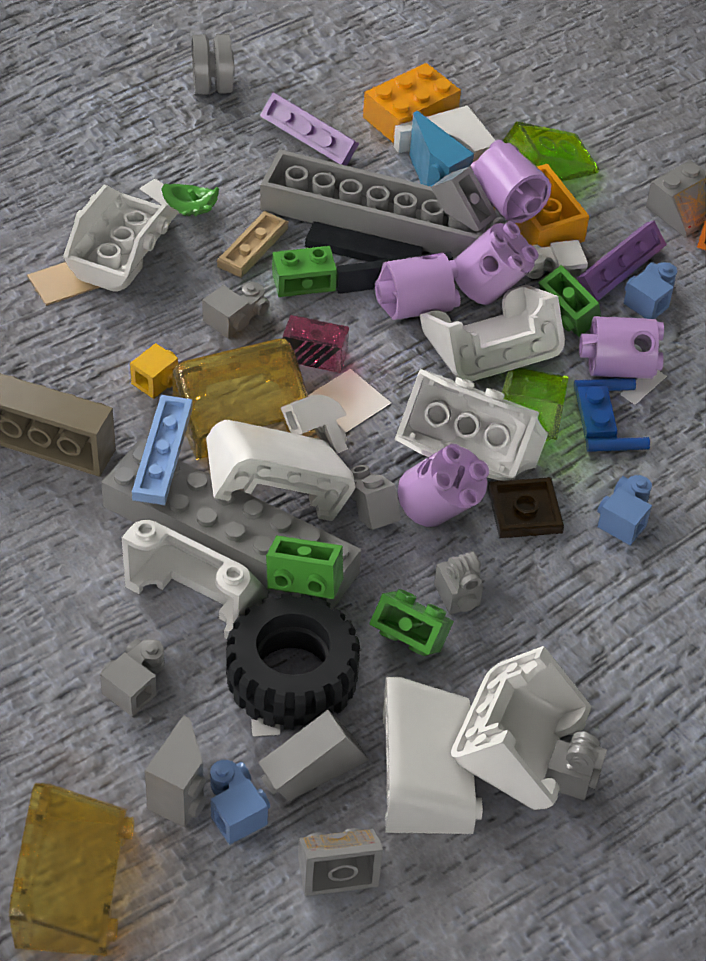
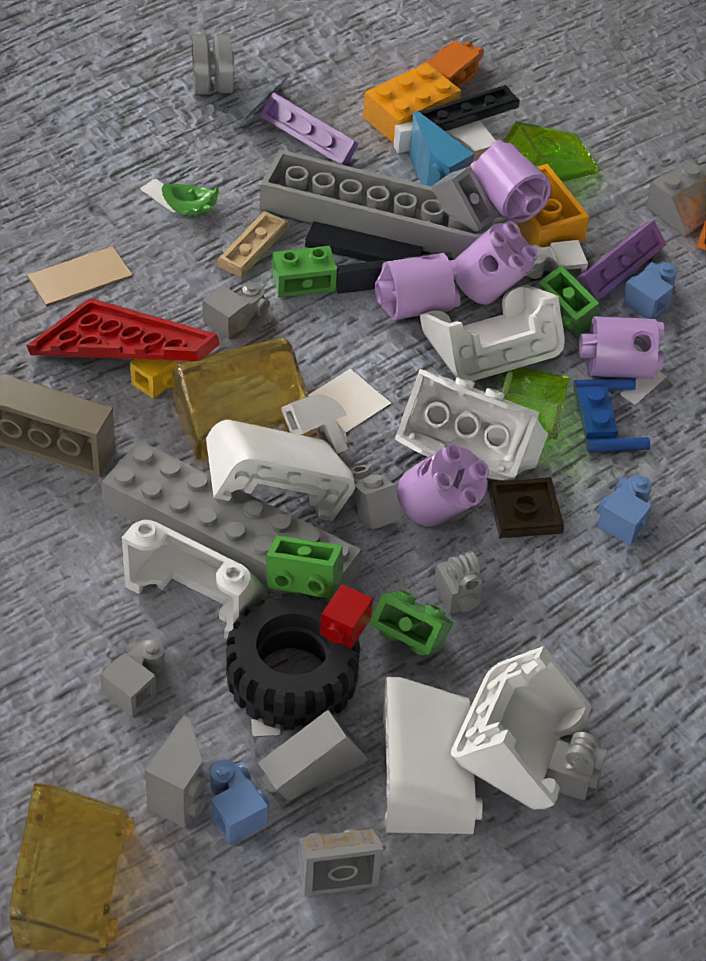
(113, 331): none -> red wing
(114, 237): white slope -> none
(162, 450): light blue plate -> none
(264, 100): none -> dark azure sticker
(317, 343): clear pink brick -> none
(346, 616): none -> red brick
(457, 62): none -> orange brick
(472, 108): none -> black tile

